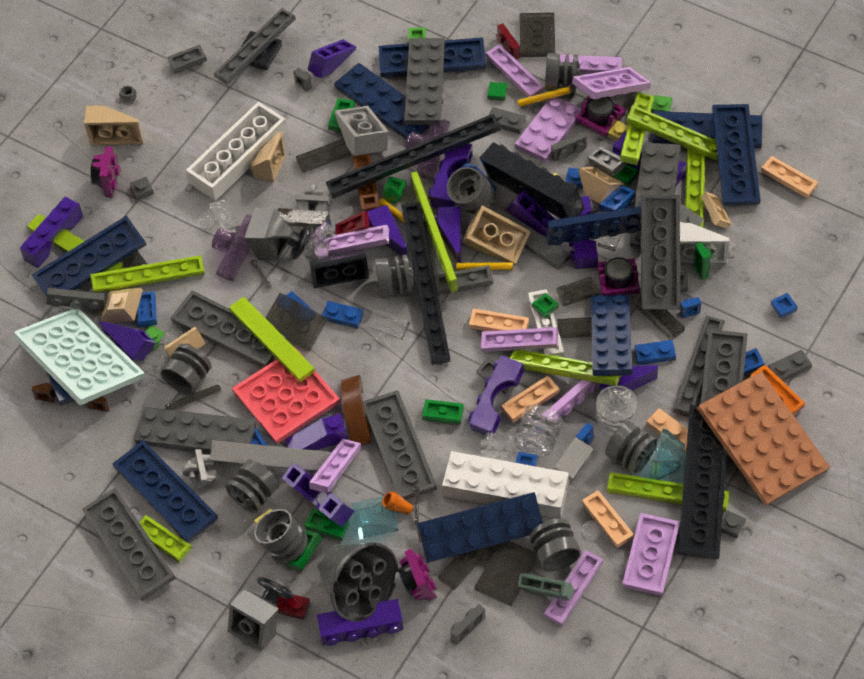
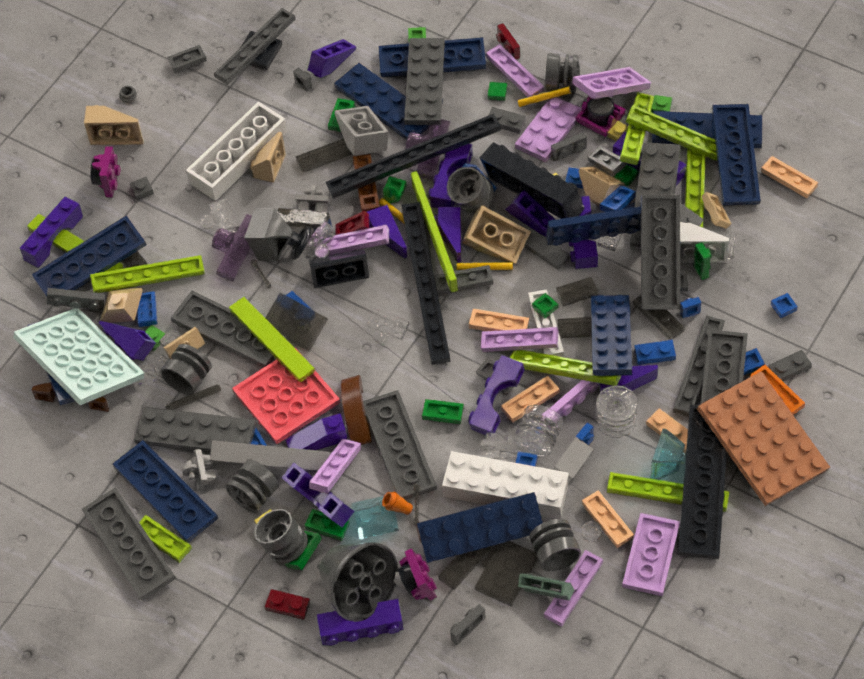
(255, 616): dark grey piece -> none
(343, 314): blue plate -> none
(394, 275): dark grey wheel -> none
(537, 34): clear smoke tile -> none
(595, 64): lavender plate -> none
(618, 277): piece -> none
(631, 447): dark grey wheel -> none
(732, 524): dark grey plate -> none

